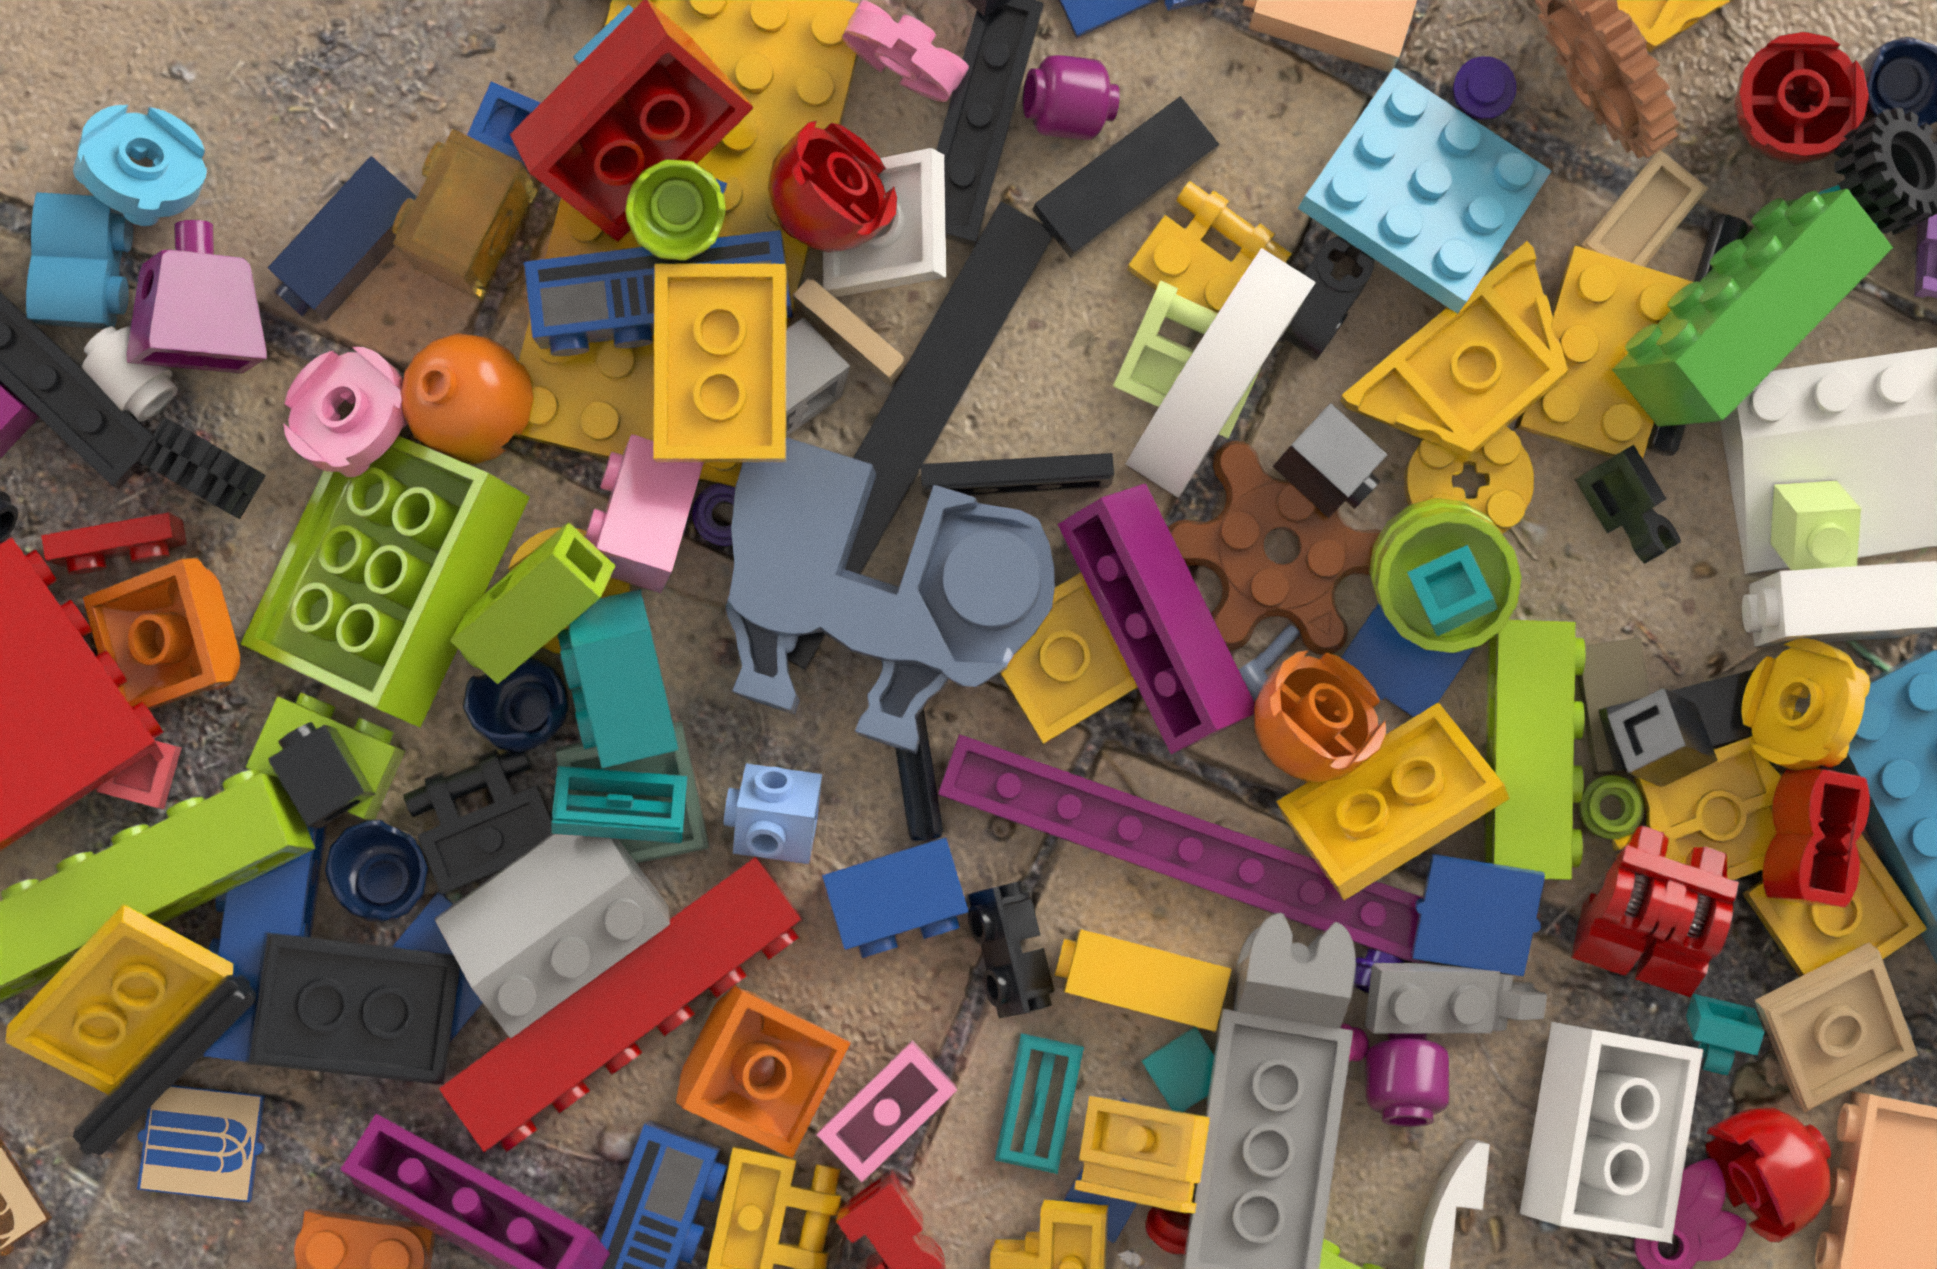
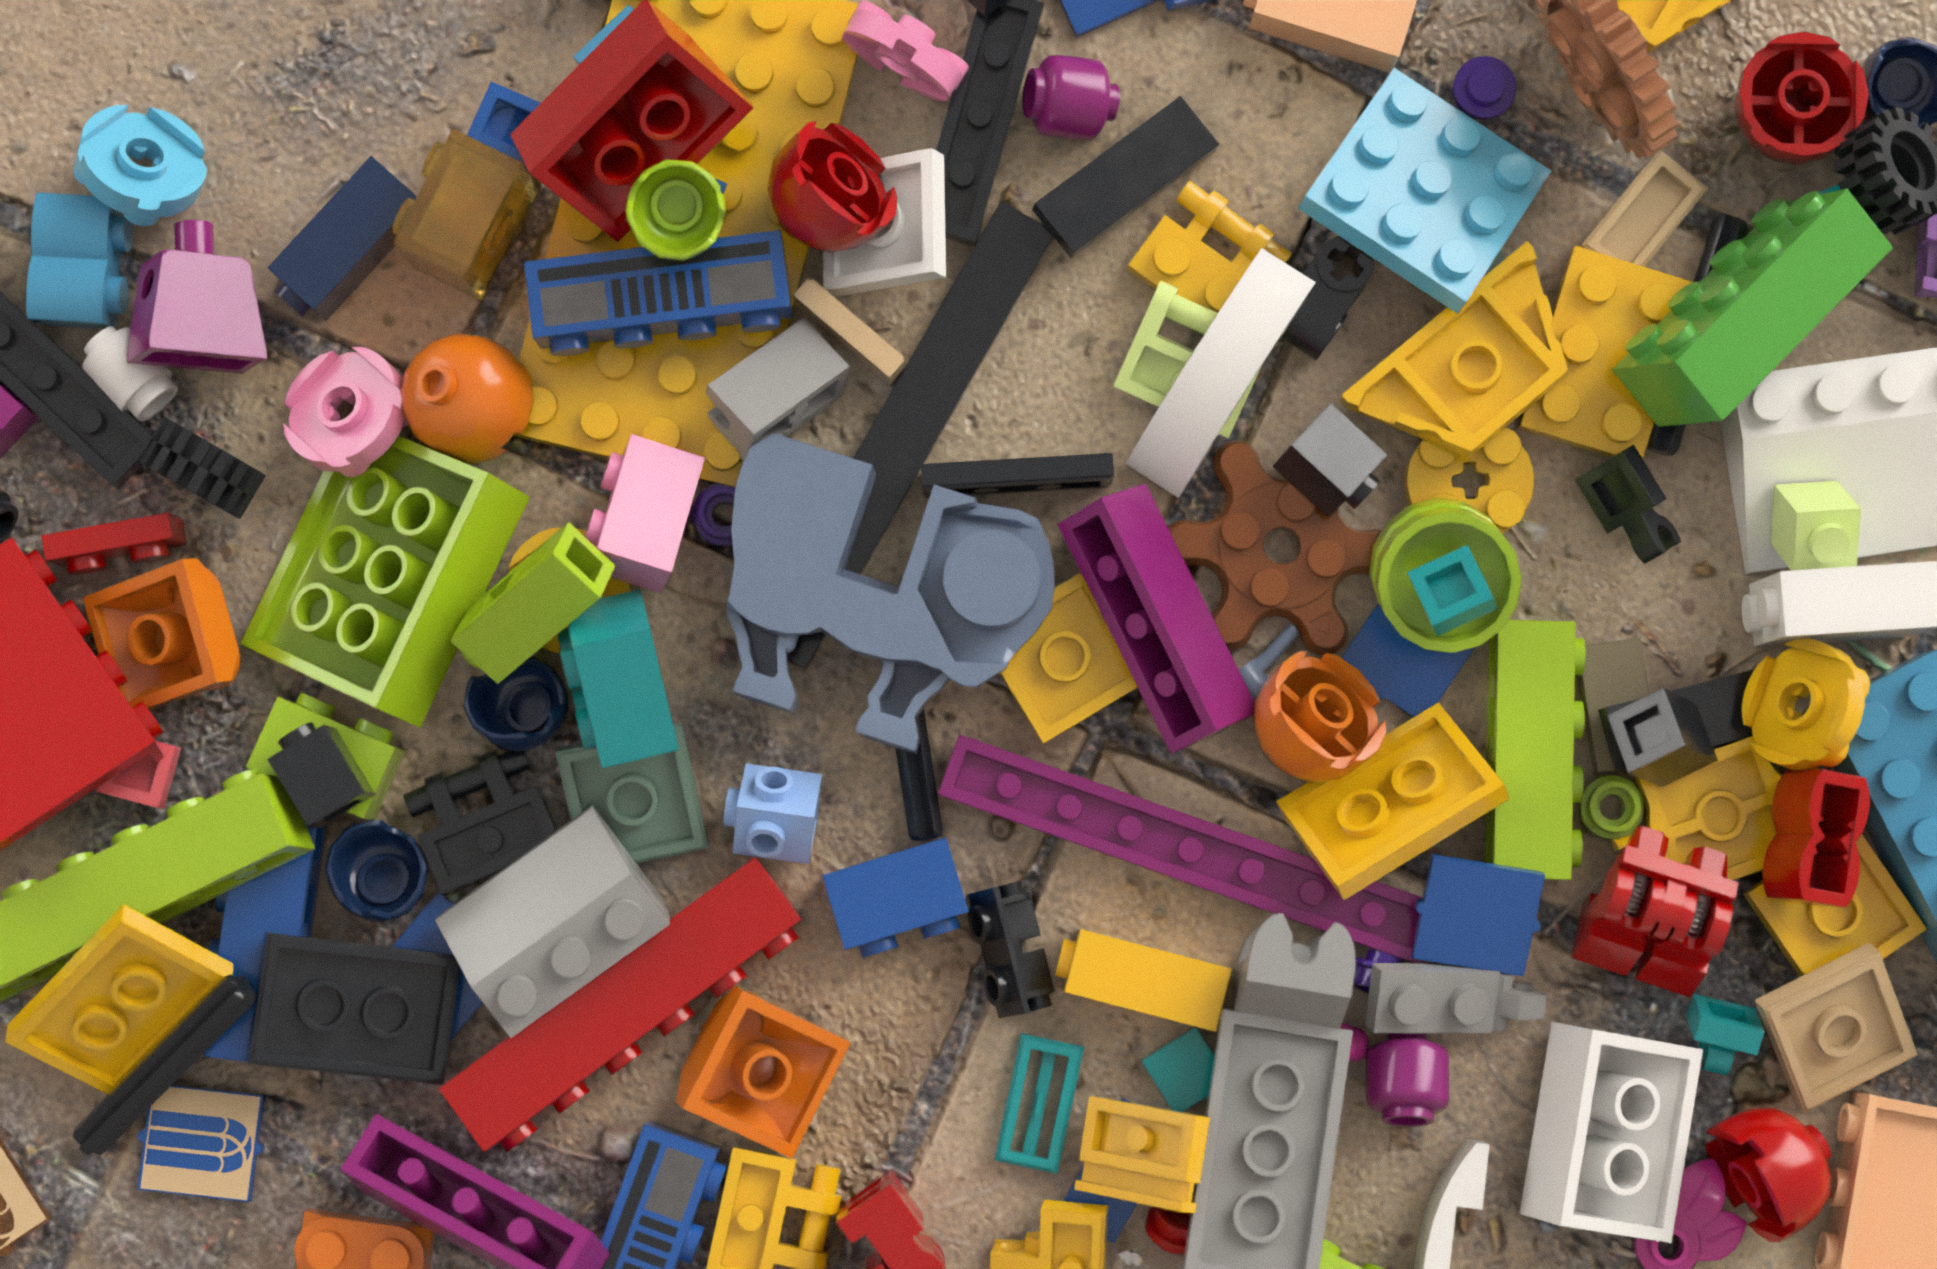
(619, 814): teal tile -> none
(720, 362): yellow plate -> none
(887, 1111): bright pink brick -> none

